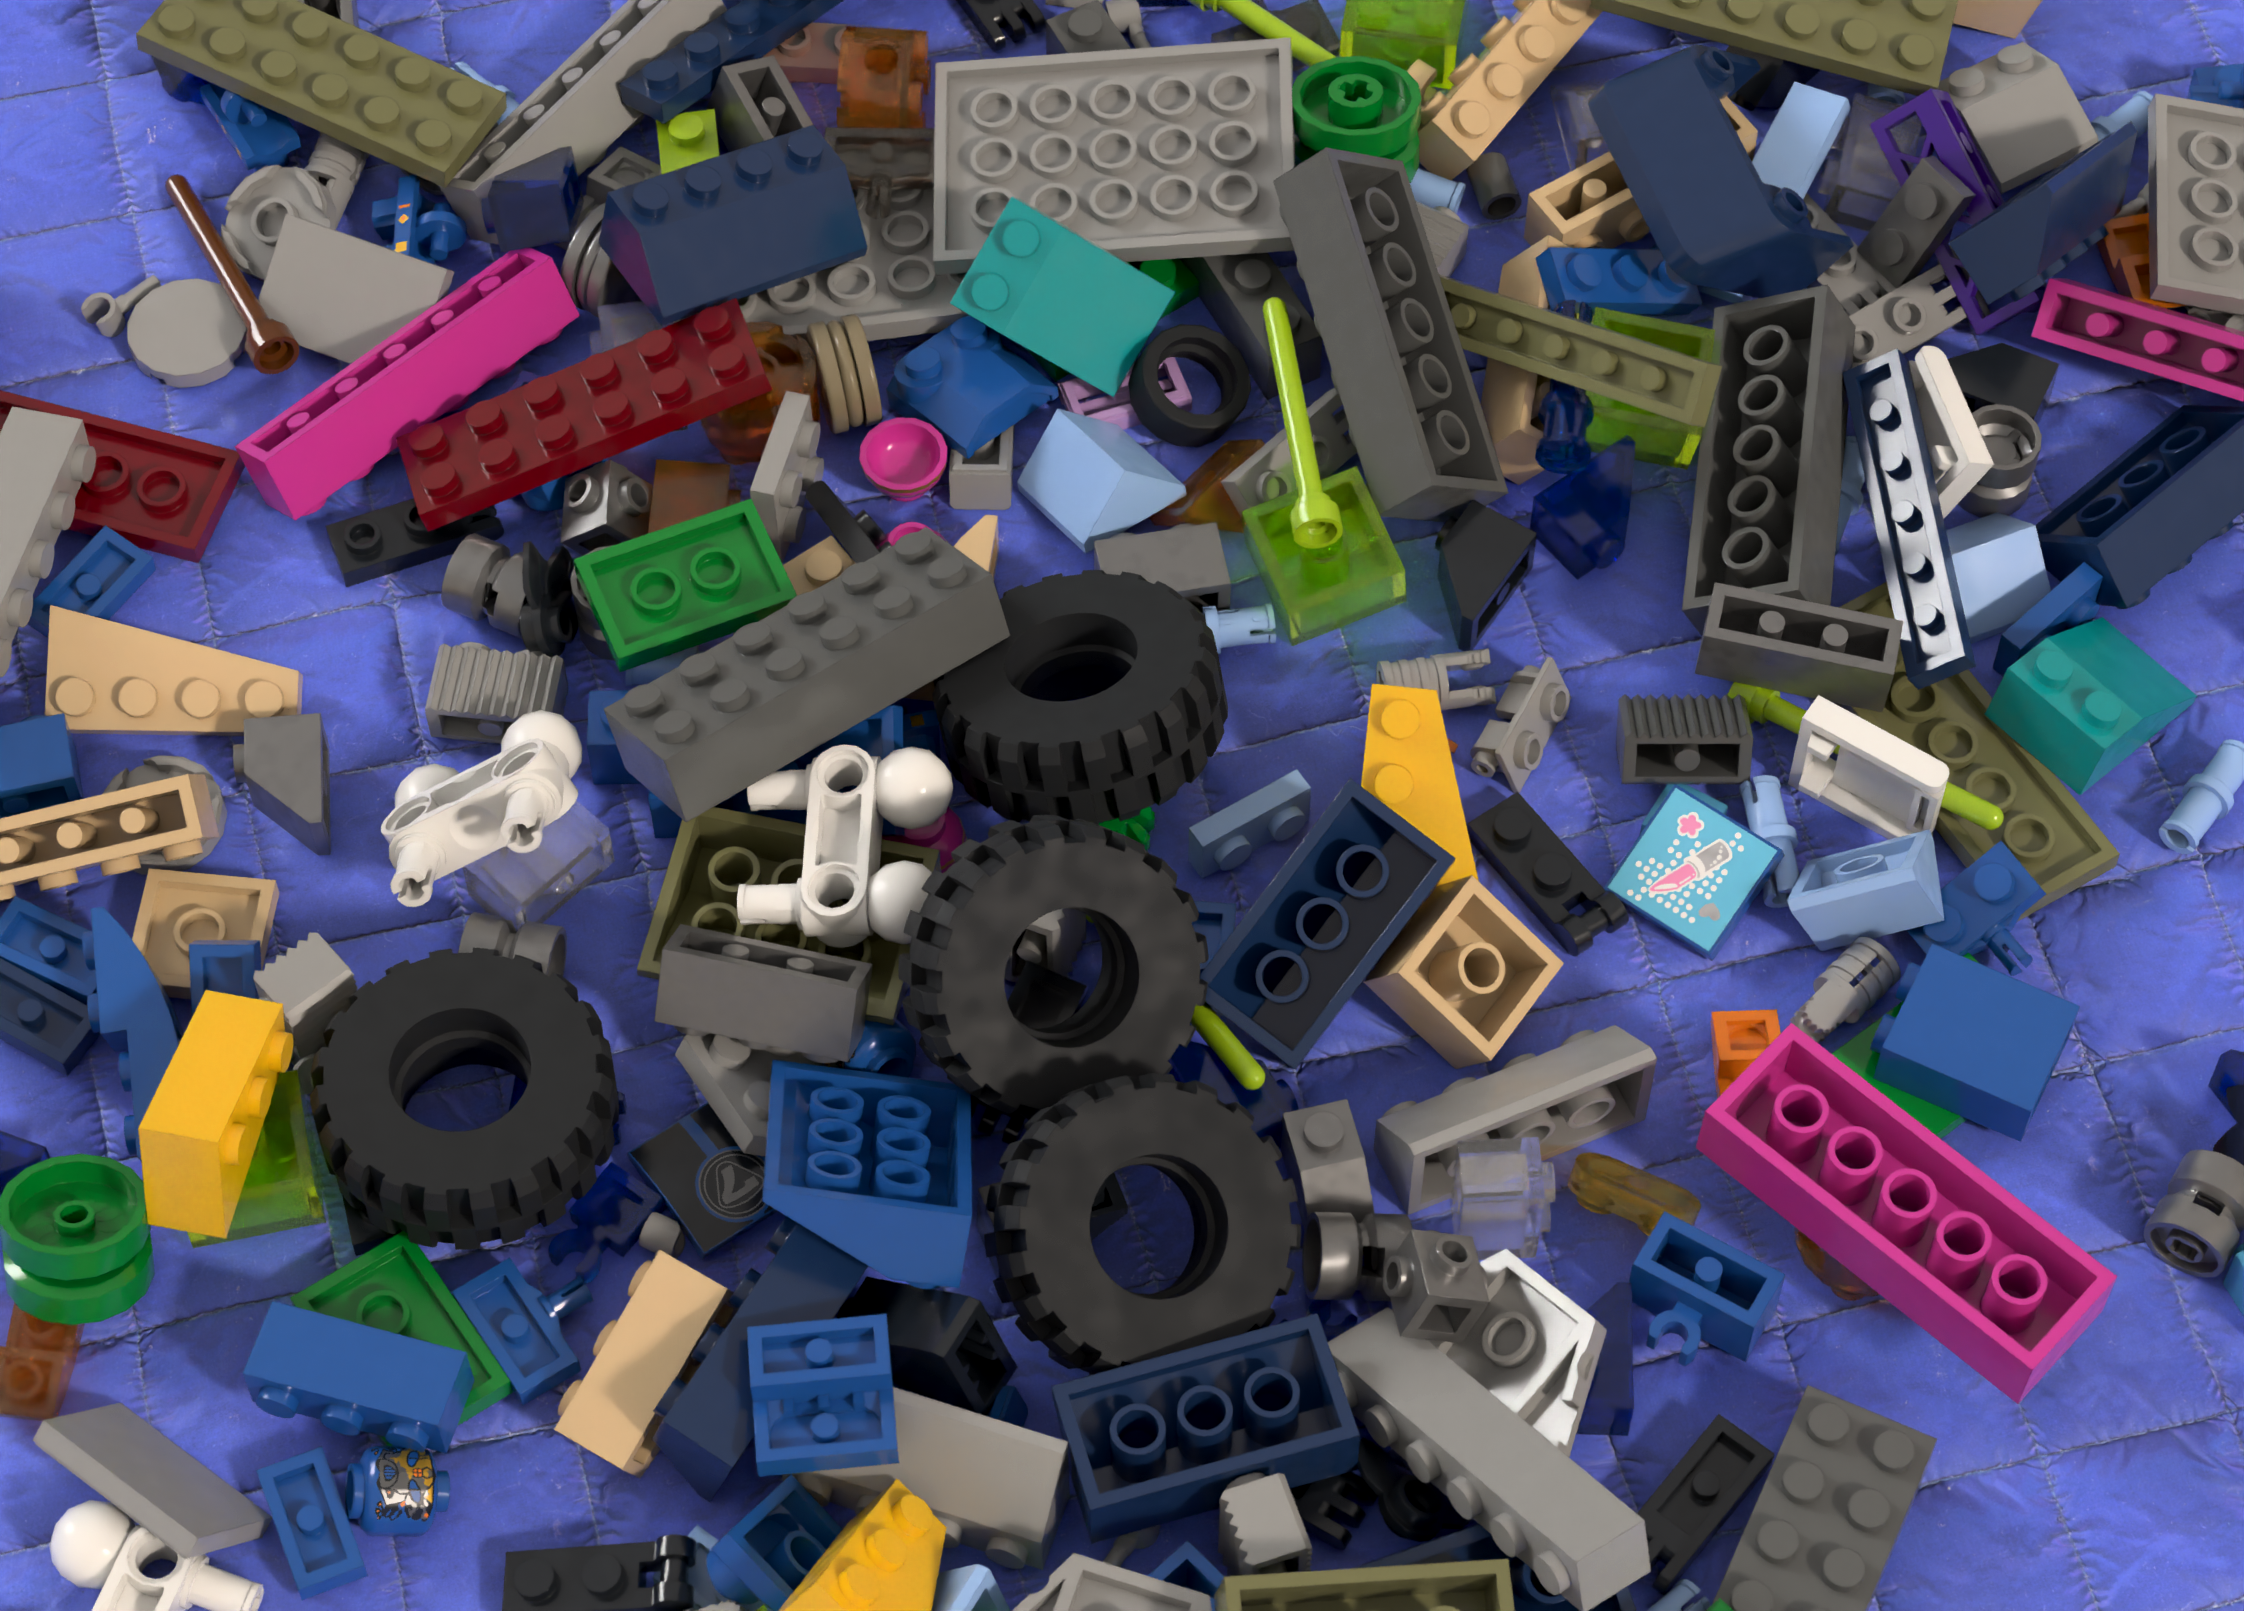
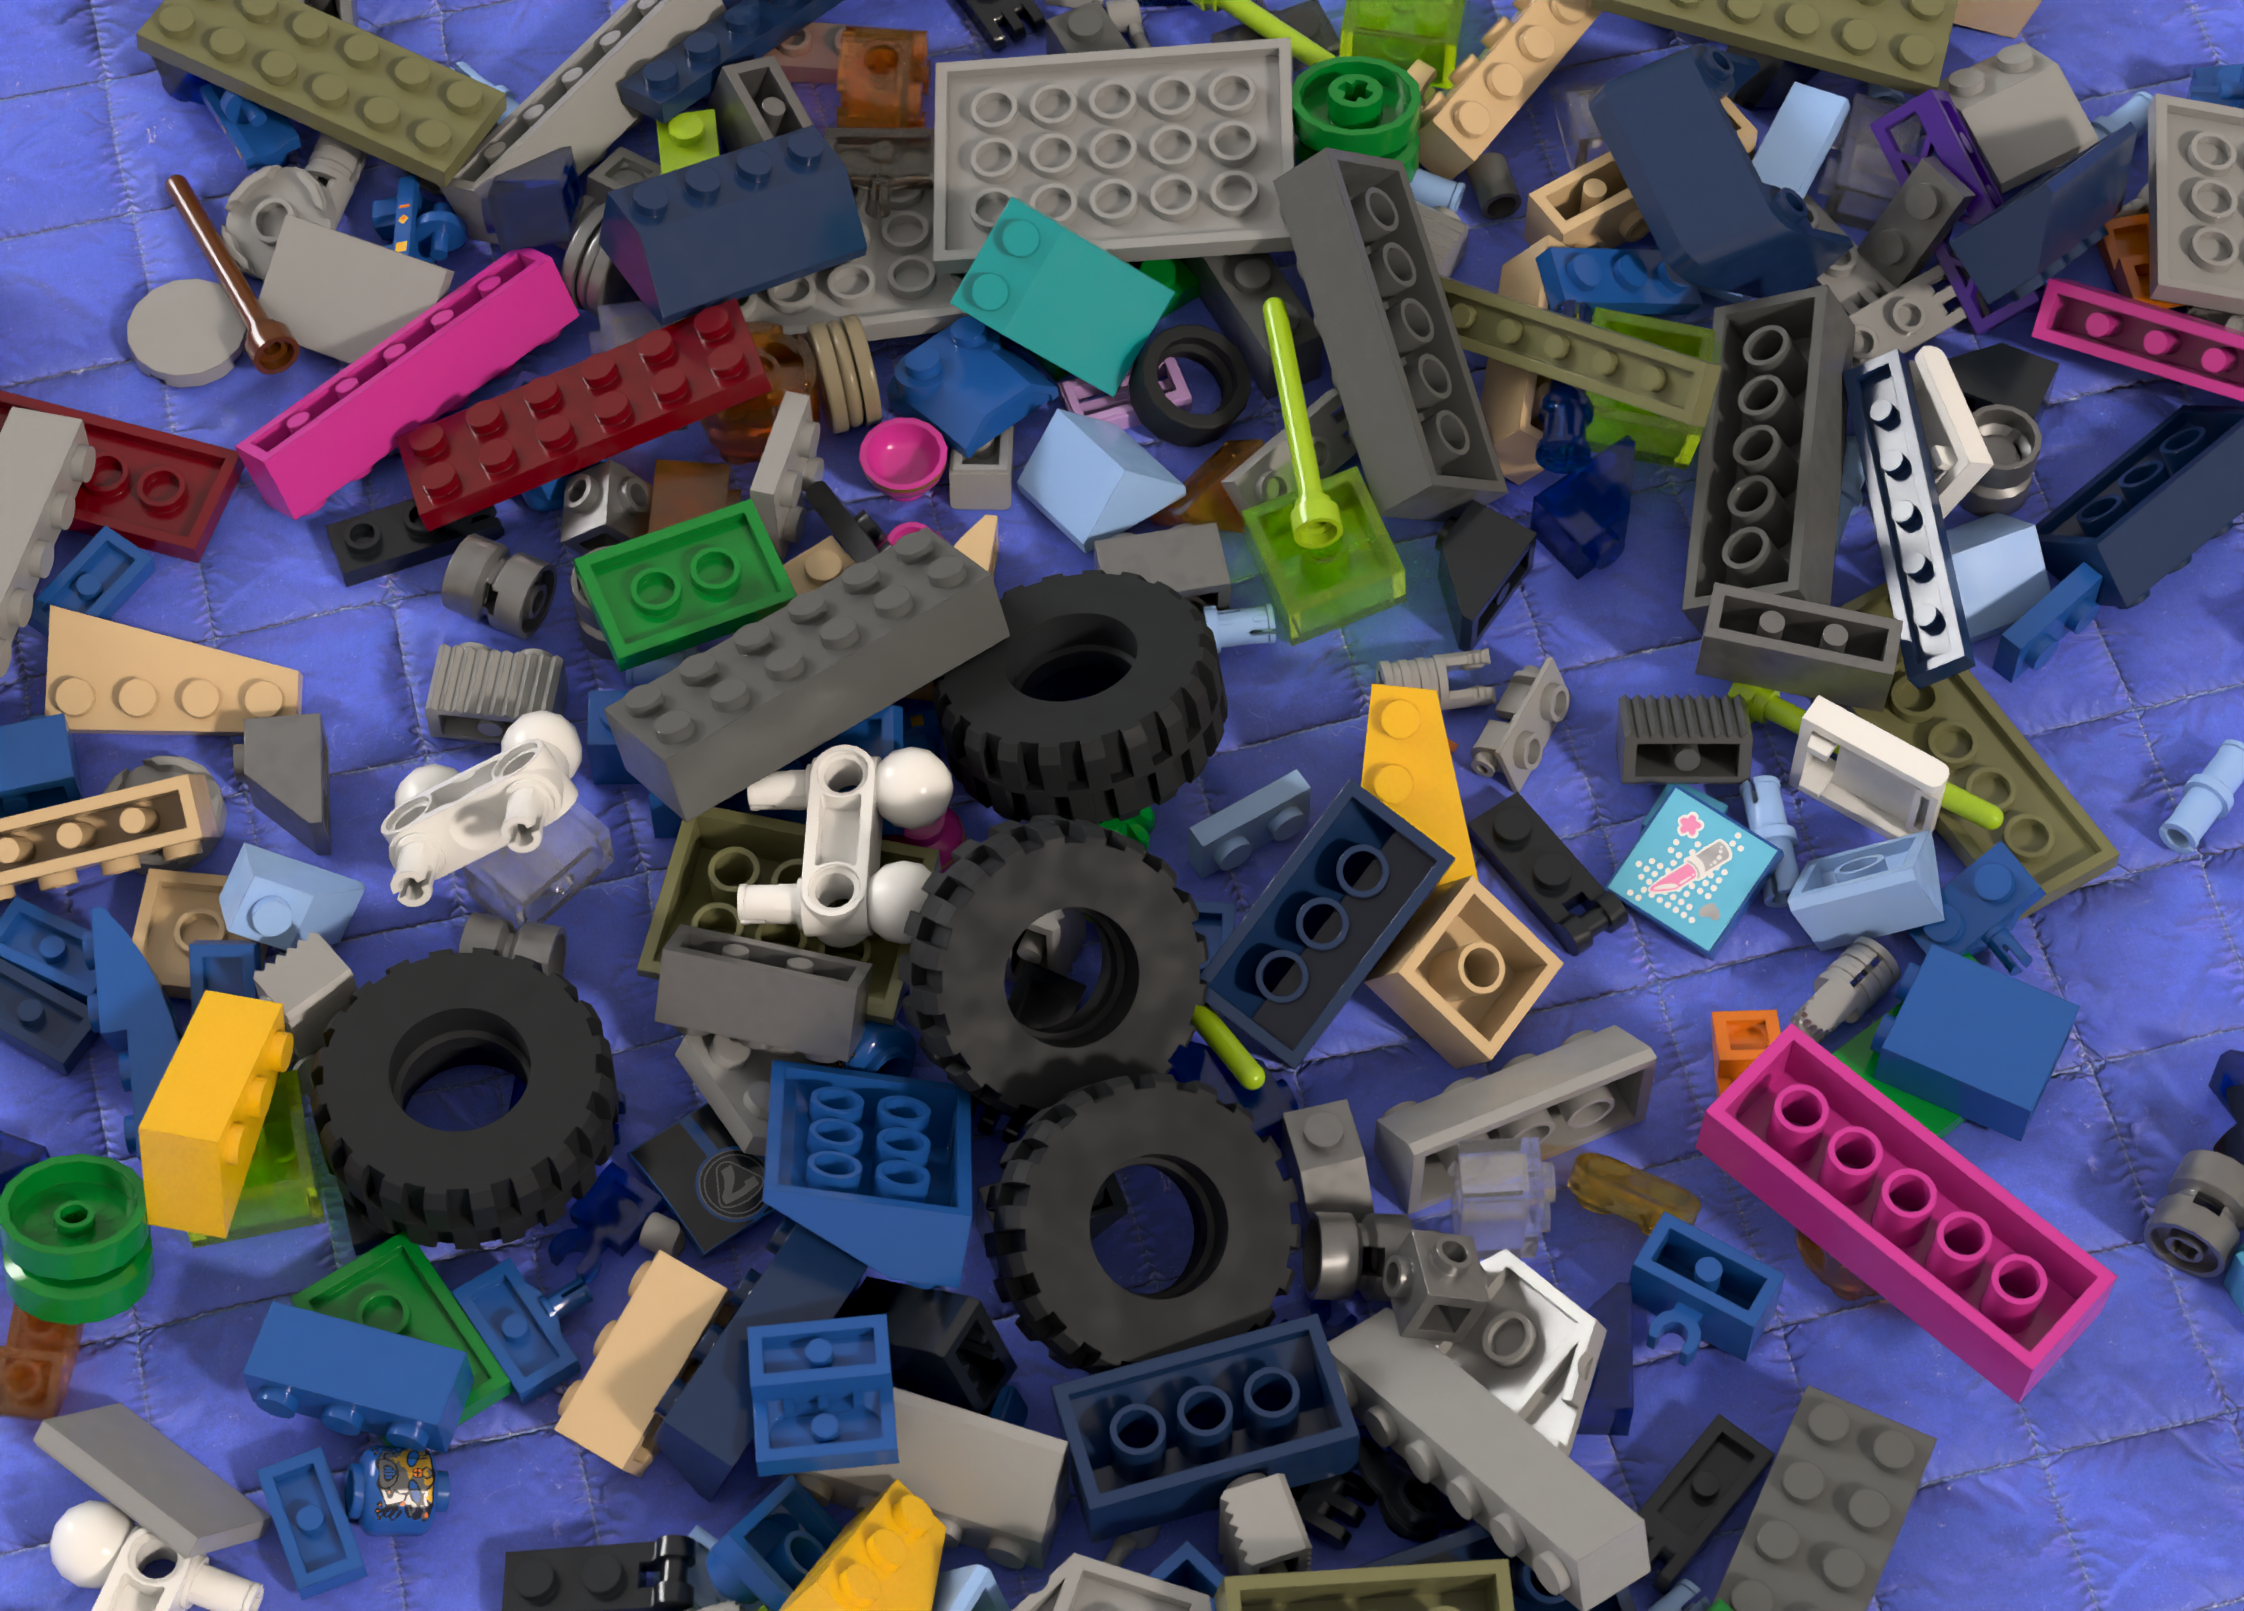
(114, 309): light grey hand -> none
(285, 899): none -> light blue slope
(551, 615): black plate -> none
(2086, 701): teal slope -> none

